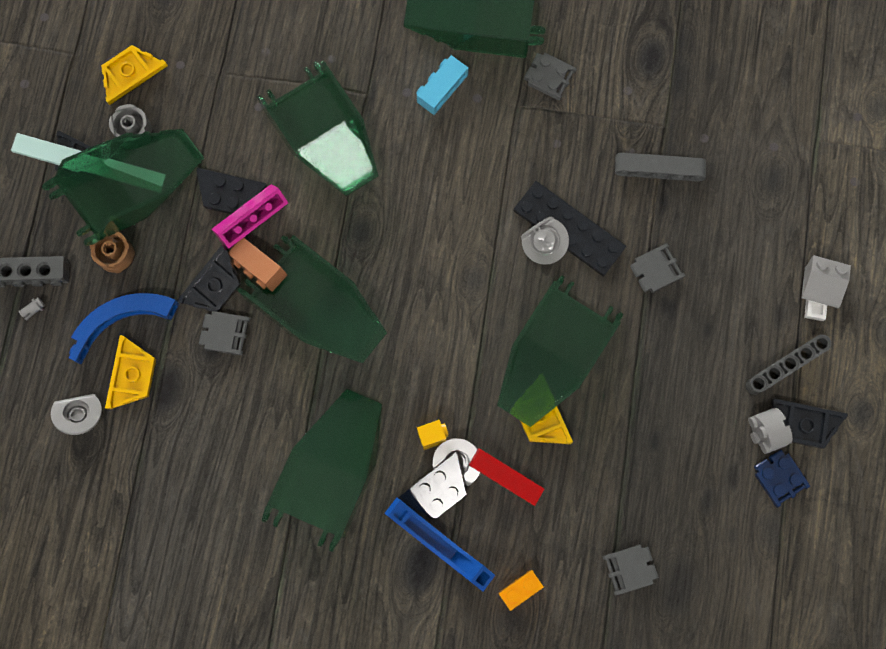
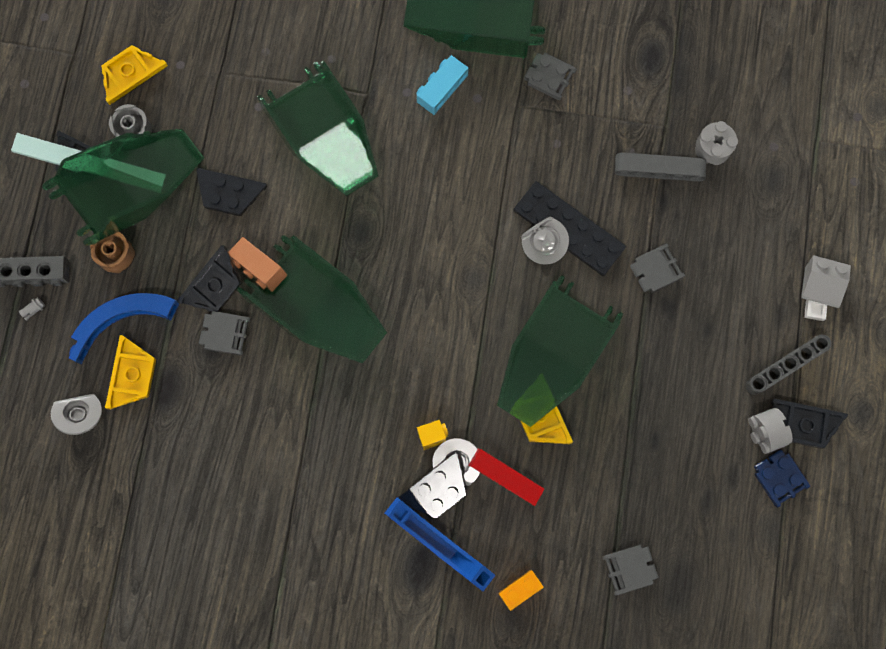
(250, 216): dark pink brick -> none
(330, 468): clear green windscreen -> none
(723, 137): none -> light grey brick

